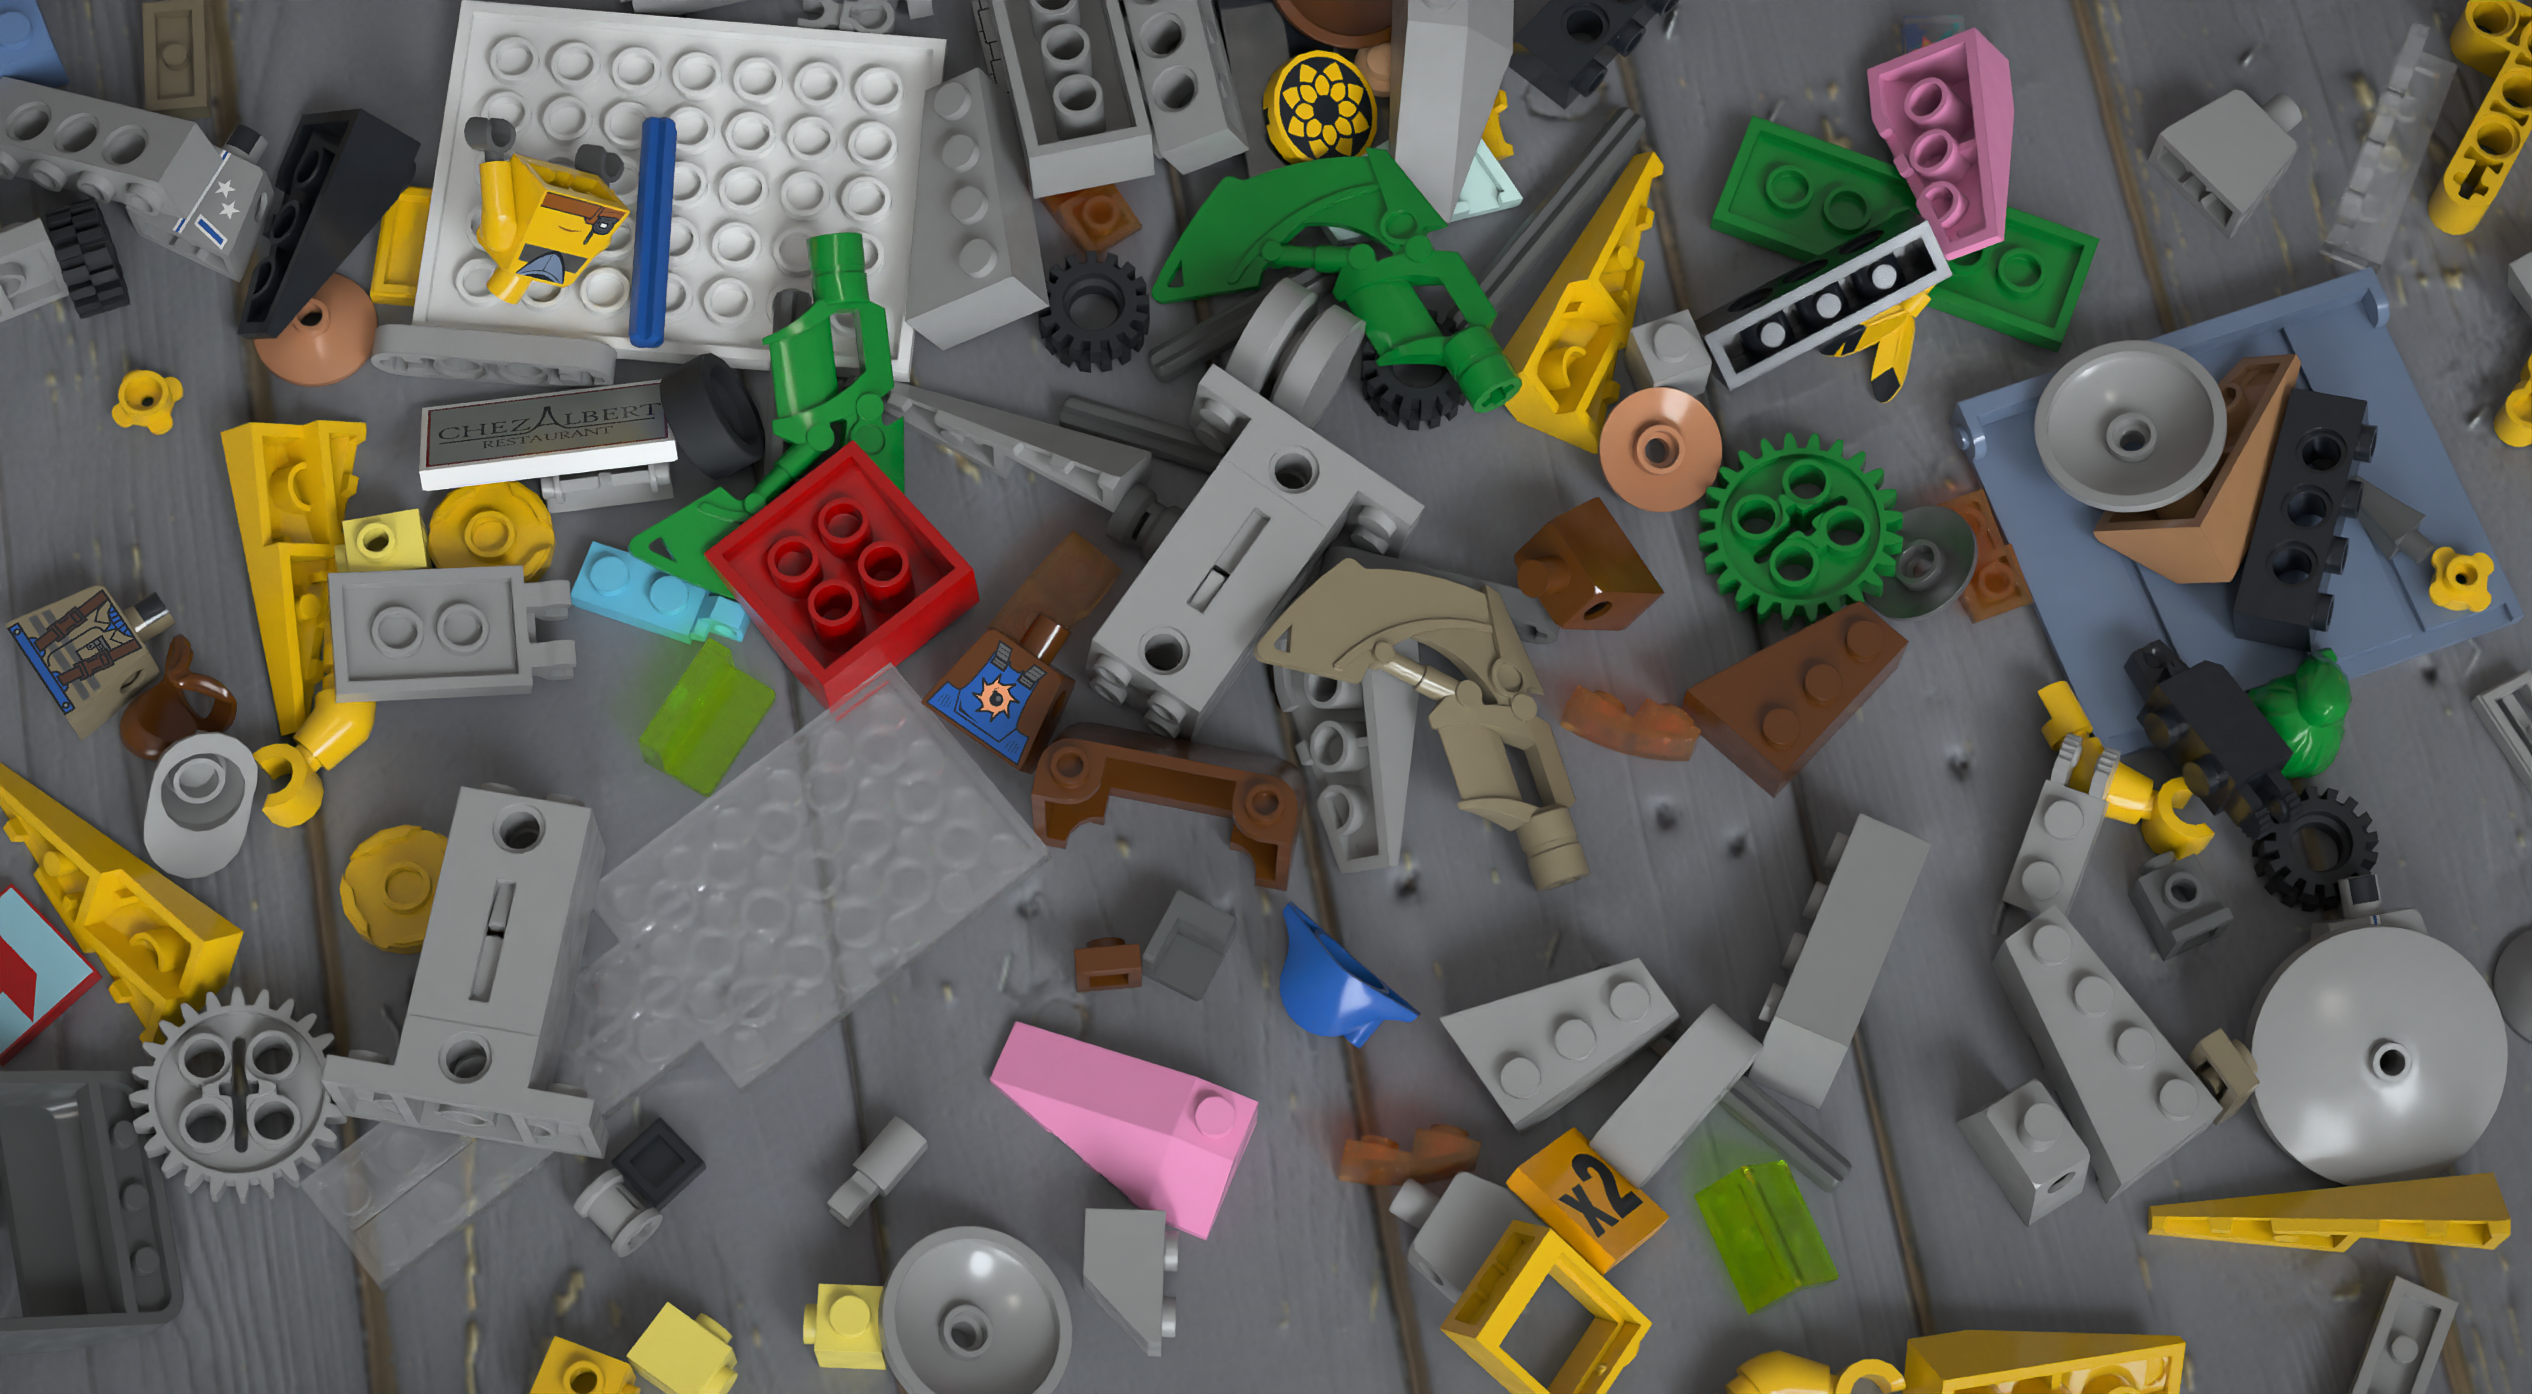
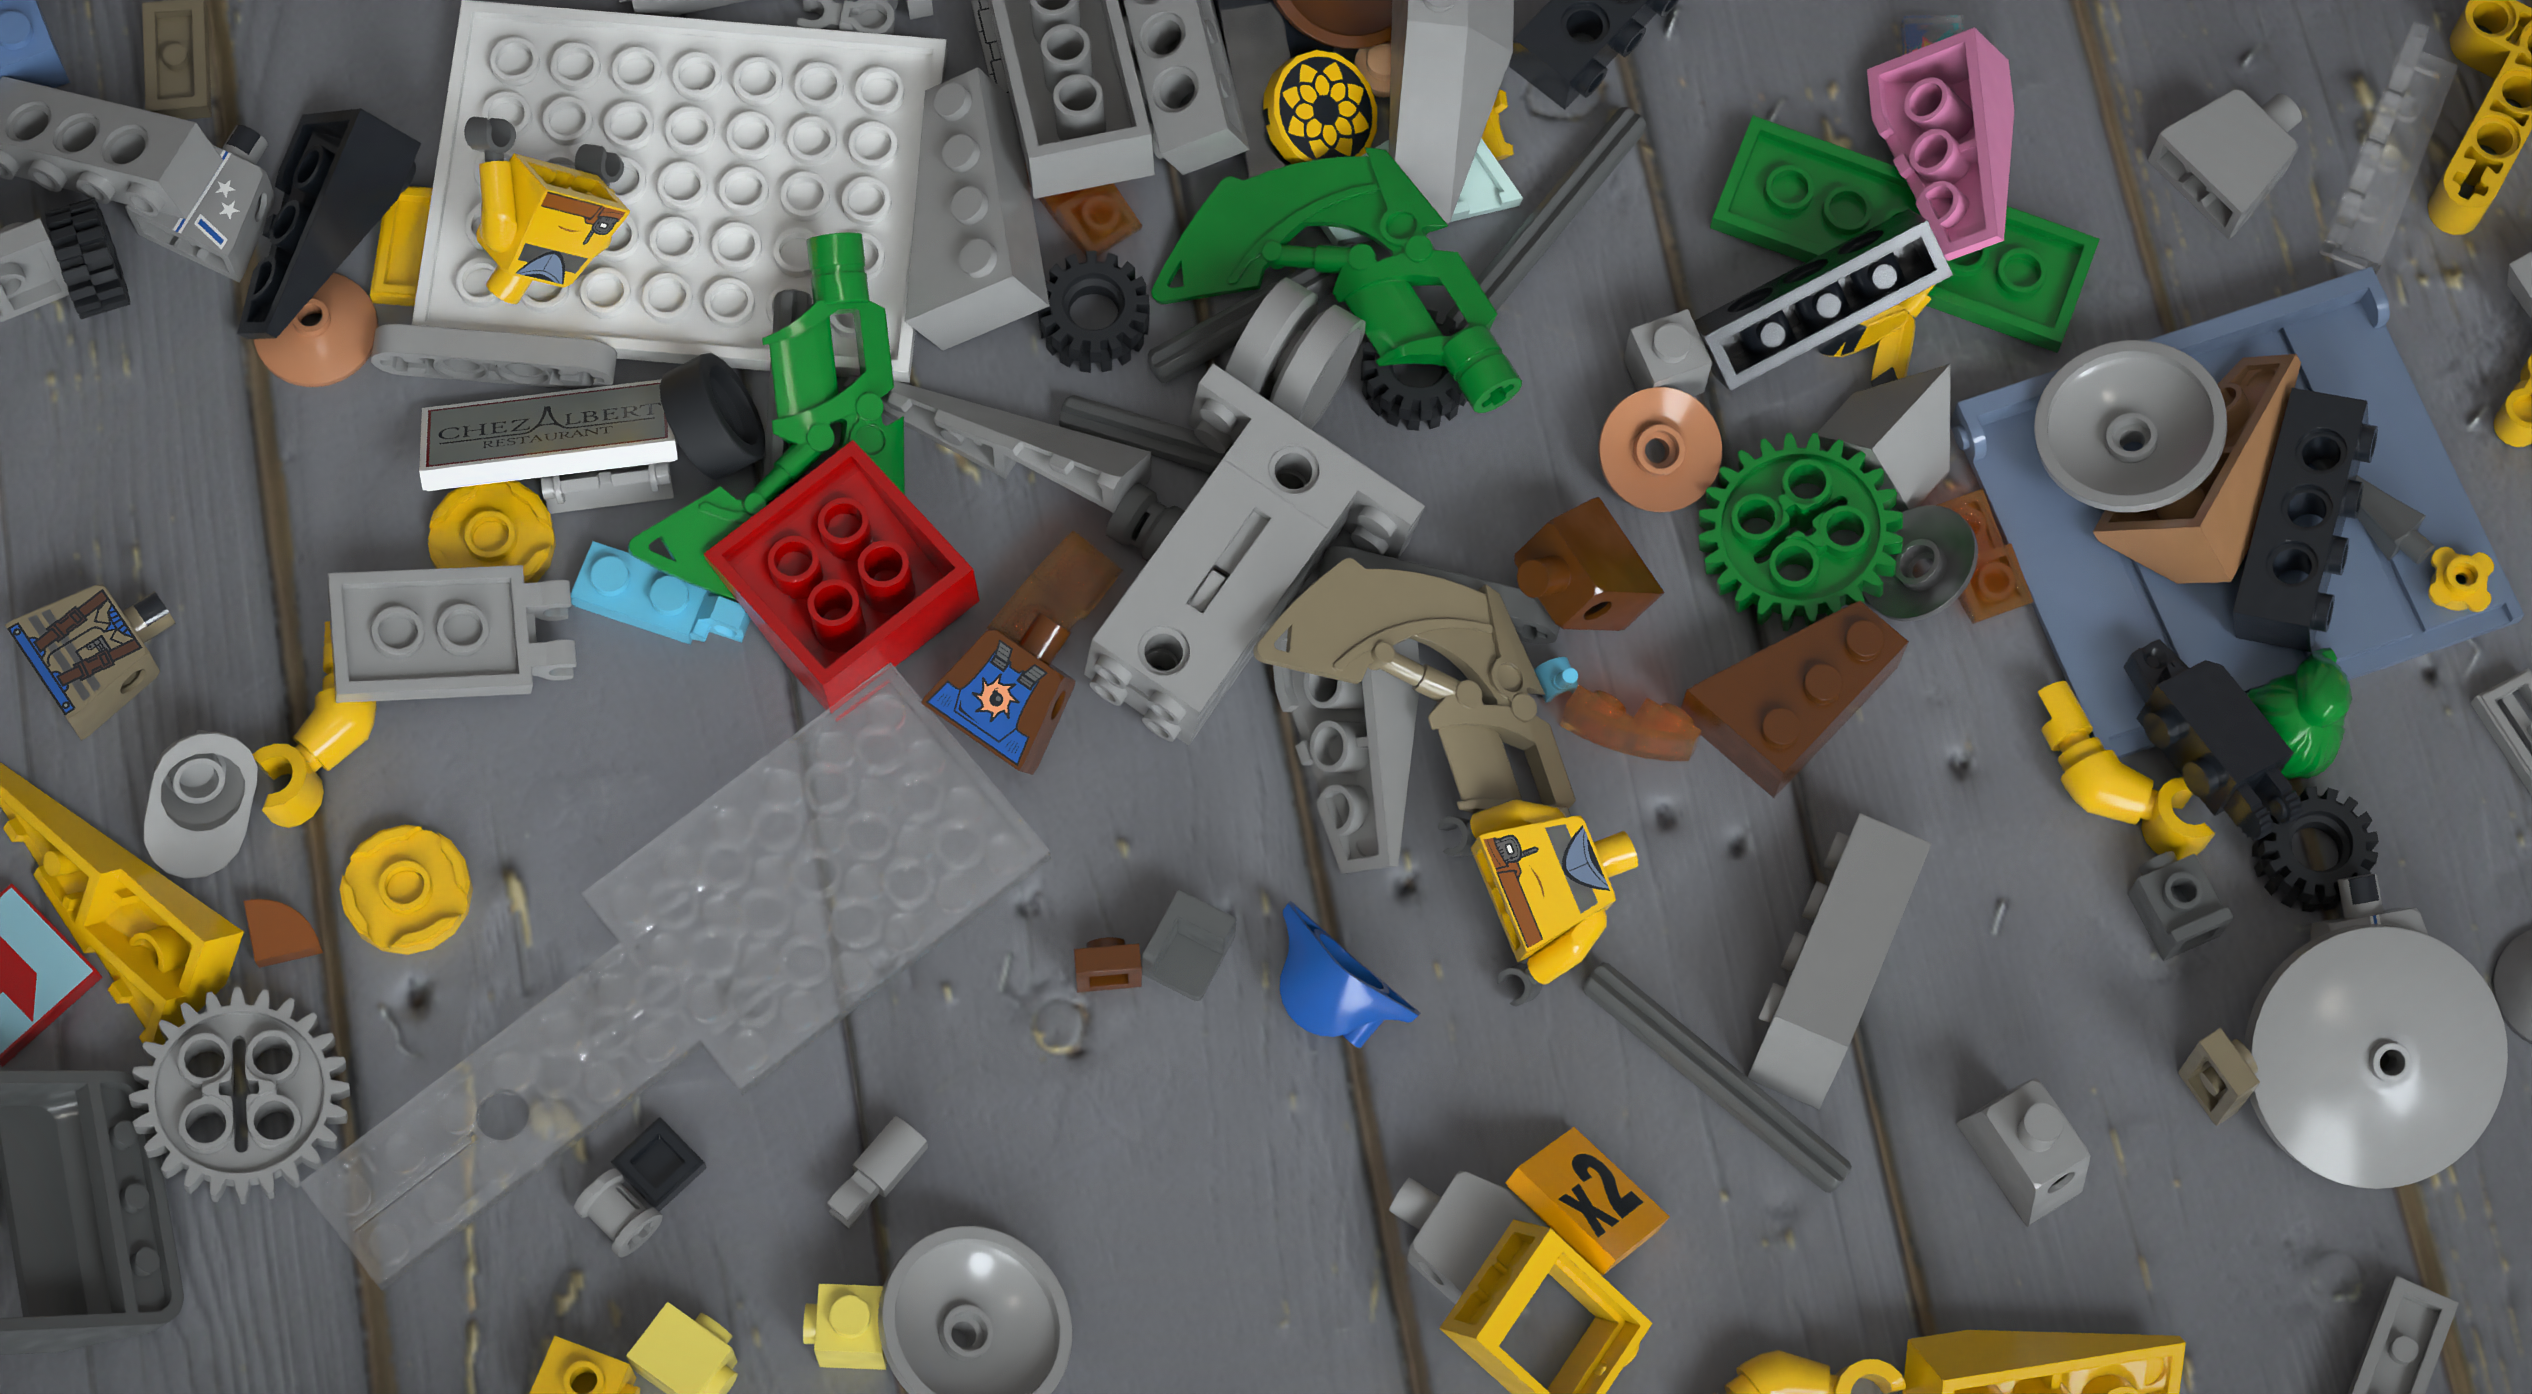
(147, 384): yellow plate -> none
(163, 712): reddish brown piece -> none
(279, 933): none -> dark orange tile
(290, 512): yellow wedge -> none
(384, 543): light yellow brick -> none
(494, 983): light grey brick -> none
(652, 232): blue axle -> none
(706, 720): clear neon green panel -> none
(1103, 761): reddish brown windscreen -> none
(1126, 1270): light grey slope -> none
(1138, 1124): bright pink wedge -> none
(1434, 1157): clear orange slope -> none
(1543, 883): none -> yellow torso
(1556, 677): none -> medium azure hand
(1561, 1037): light grey wedge -> none
(1584, 317): yellow wedge -> none
(1676, 1096): light grey beam -> none
(1765, 1234): clear neon green panel -> none
(1901, 430): none -> light grey slope
(2061, 833): light grey hinge -> none
(2101, 1053): light grey wedge -> none
(2428, 1211): yellow wedge -> none

